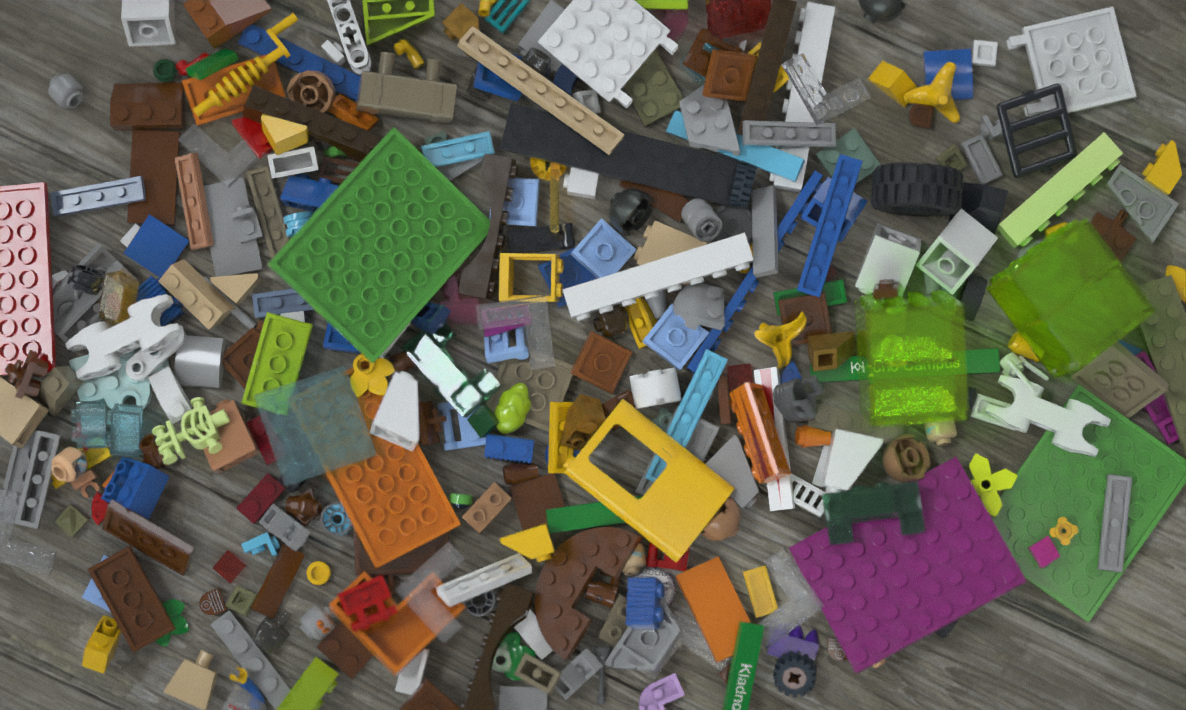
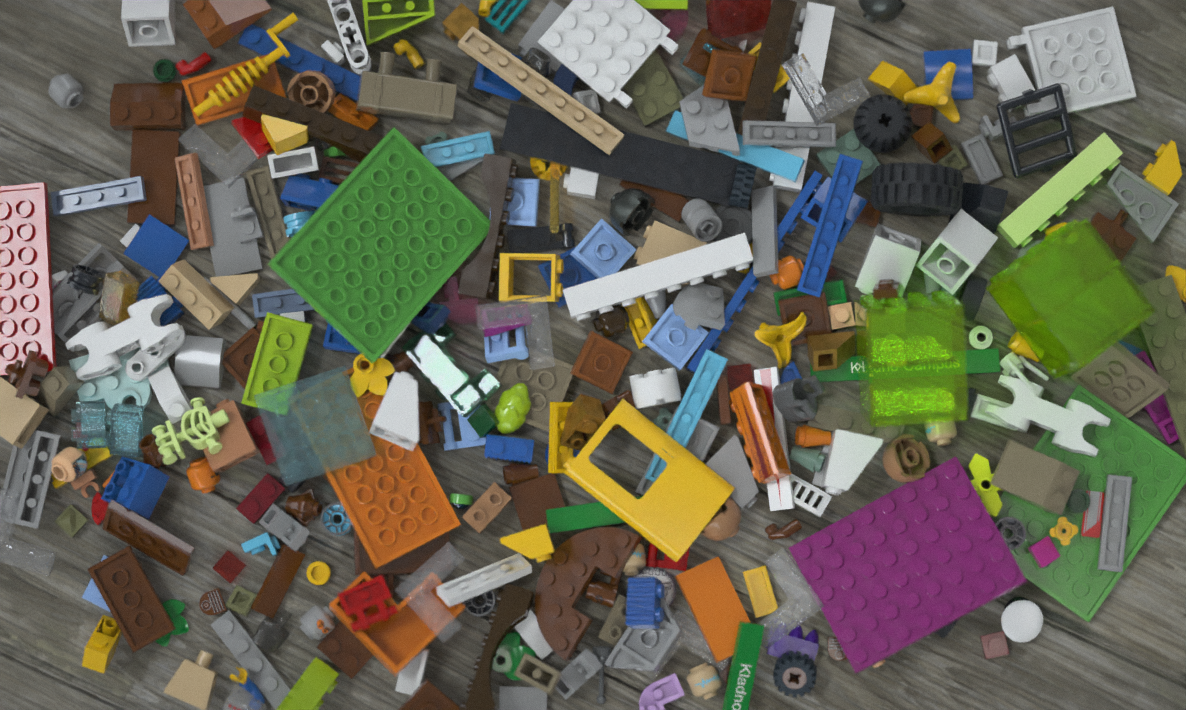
(202, 476): none -> orange head
(212, 64): green tile -> none
(704, 681): none -> tan head
(784, 532): none -> reddish brown arm
(789, 273): none -> orange head
(808, 458): none -> sand green cone
(841, 316): none -> light nougat plate
(869, 216): none -> reddish brown tile
(873, 504): clear green bracket -> none
(876, 135): none -> black wheel
(931, 142): none -> reddish brown brick
(973, 337): none -> plate
(994, 644): none -> plate
(1009, 79): none -> white brick
(1016, 527): none -> wheel
(1021, 619): none -> white piece
(1035, 477): none -> dark tan slope
(1078, 501): none -> dark green plate
(1093, 515): none -> sticker

